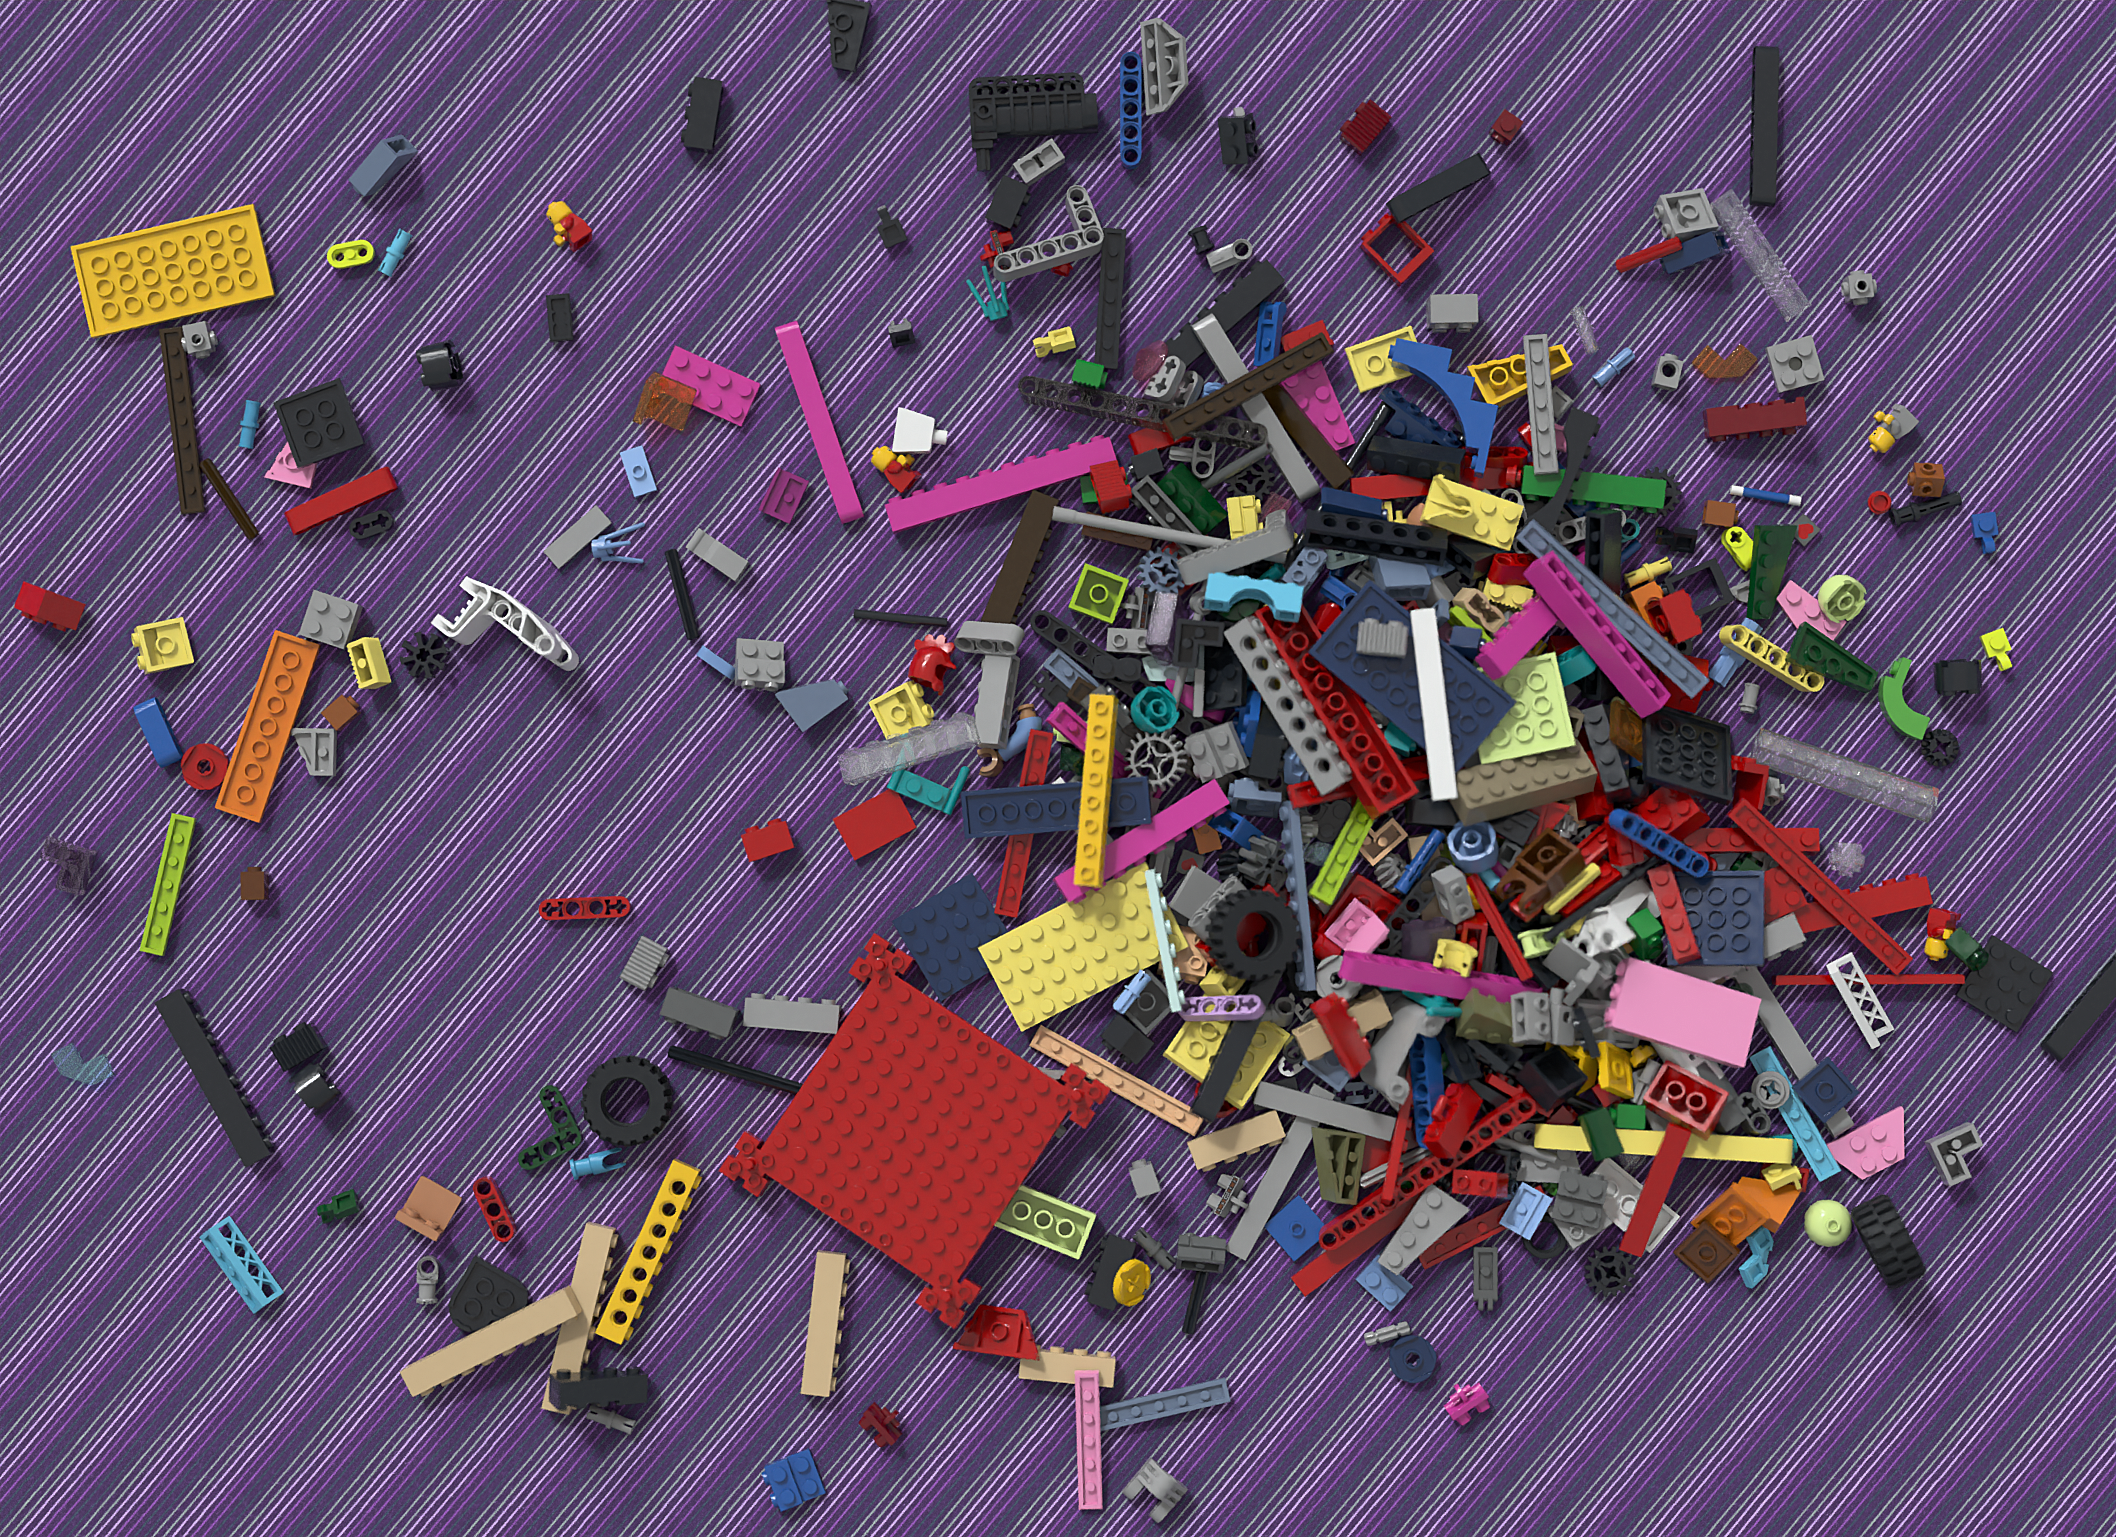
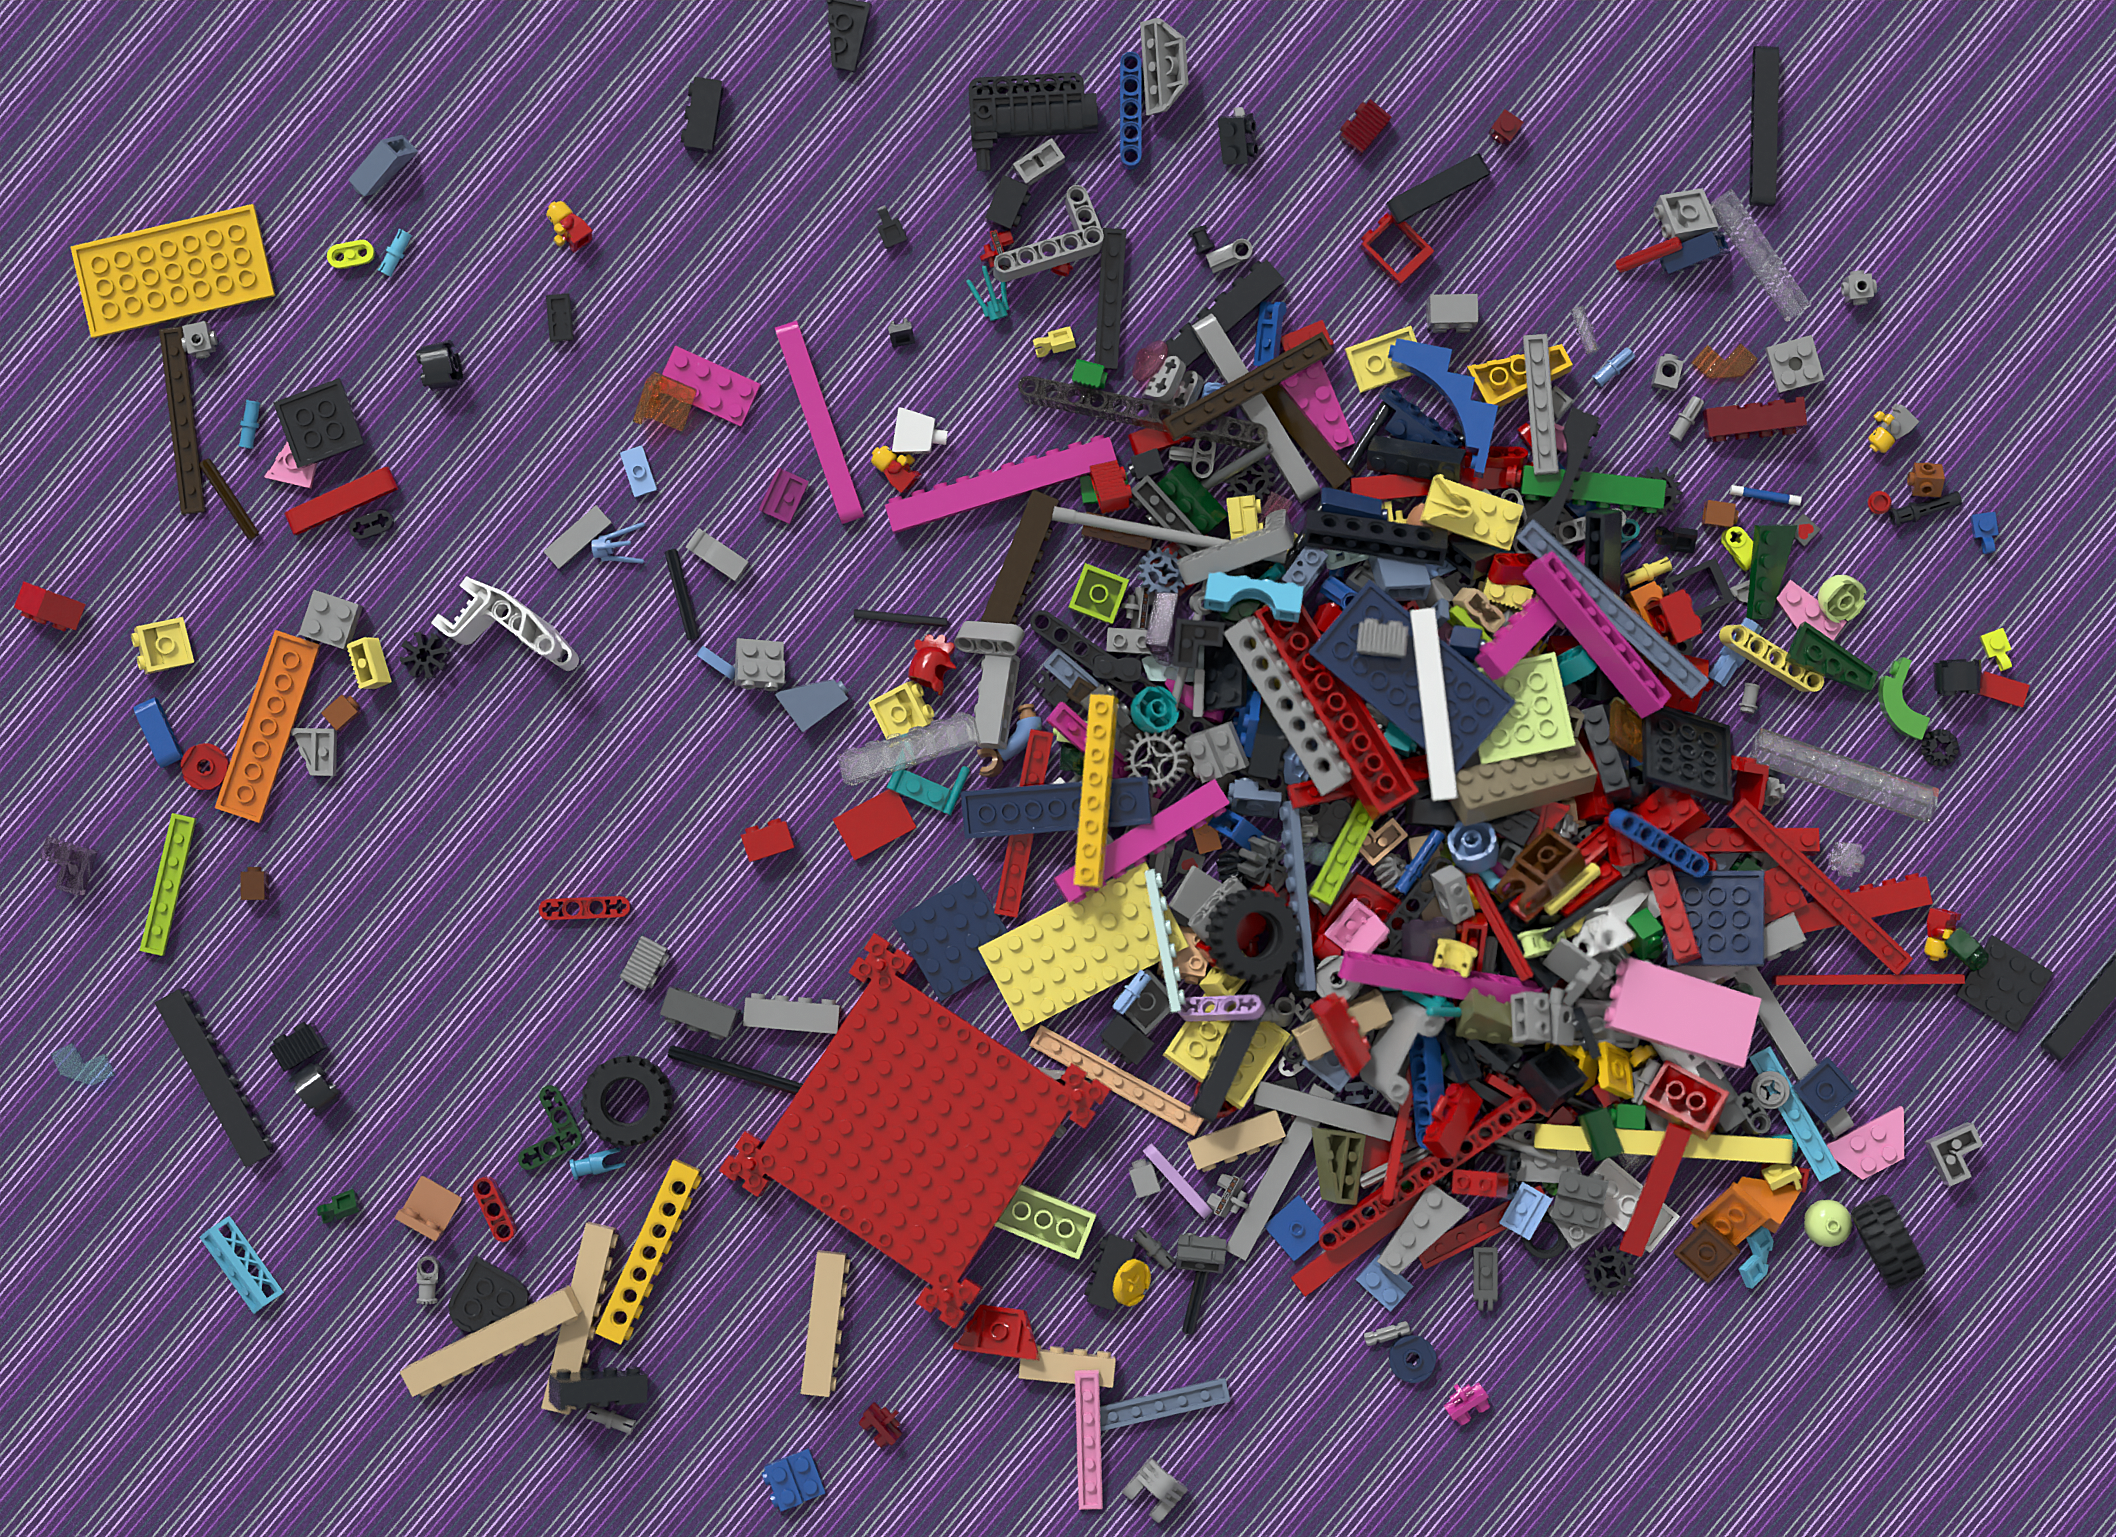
(1177, 1180): none -> lavender beam
(1686, 418): none -> light grey axle
(1854, 1006): white fence -> none
(2003, 689): none -> red tile

